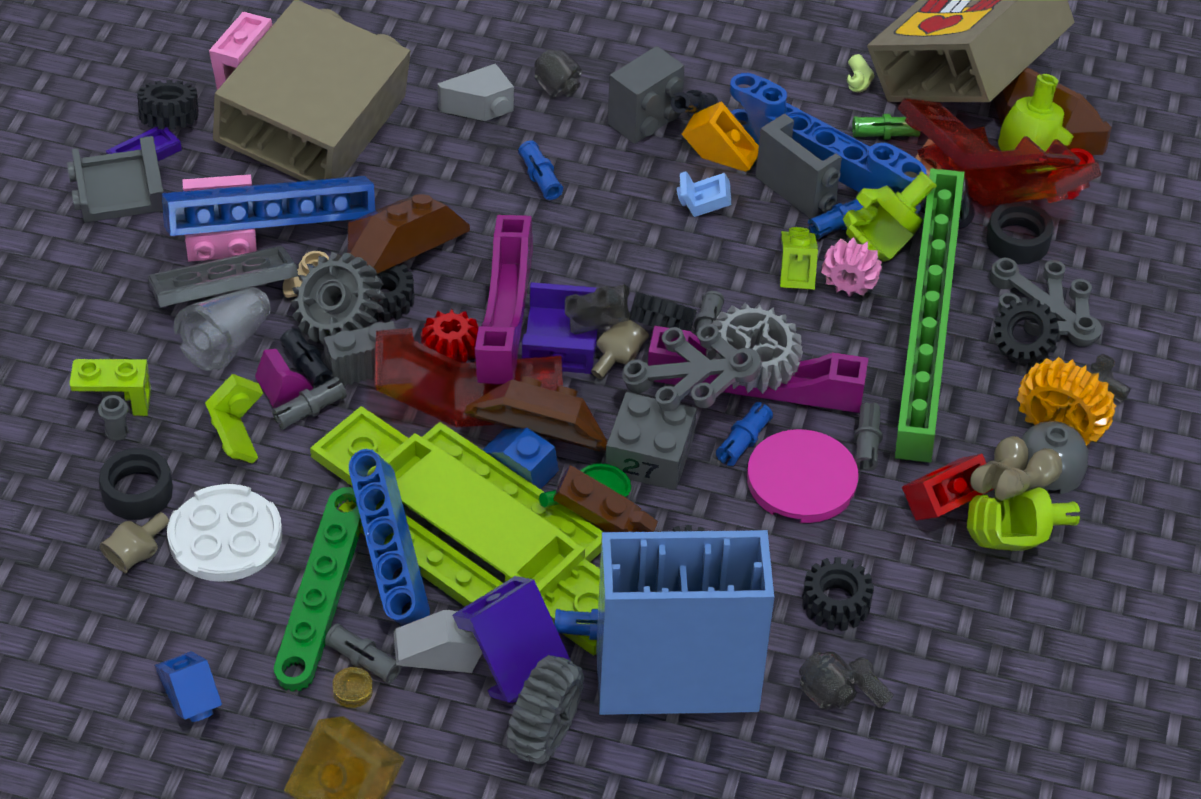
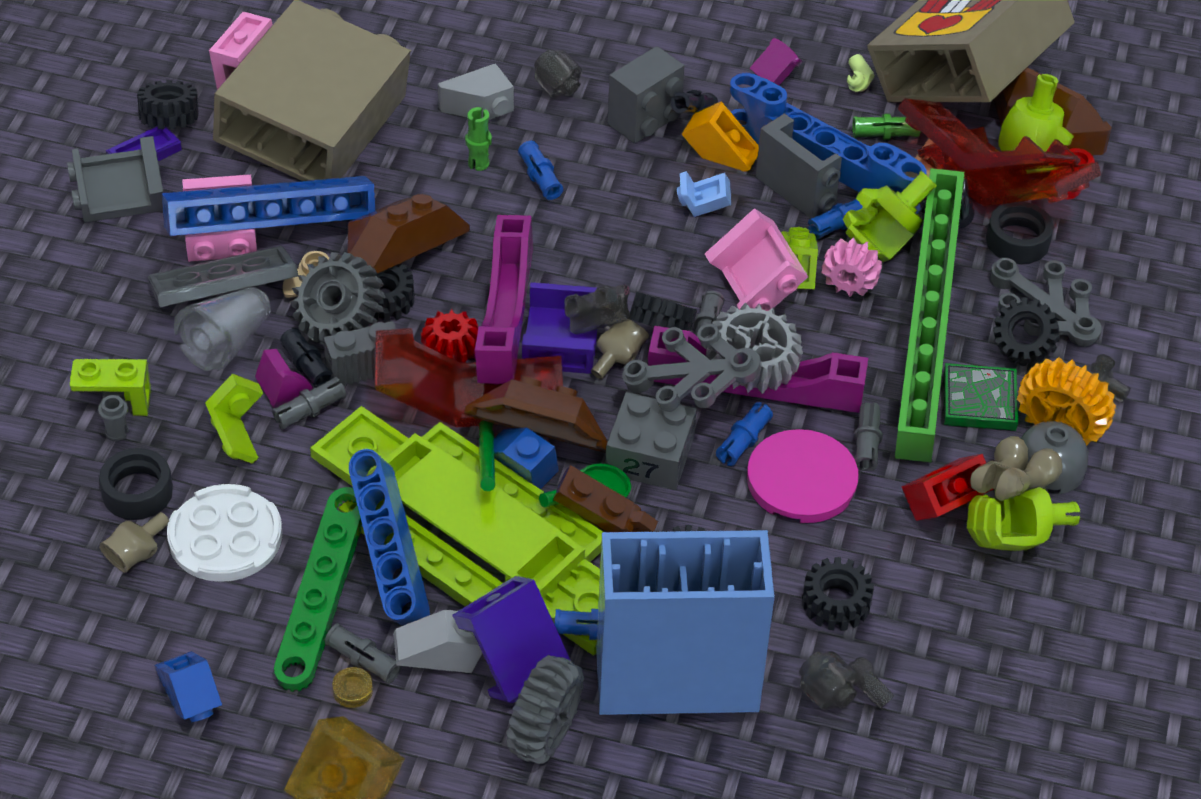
(478, 138): none -> bright green pin
(486, 456): none -> green bar
(757, 262): none -> bright pink panel
(776, 62): none -> magenta tile
(980, 396): none -> tile

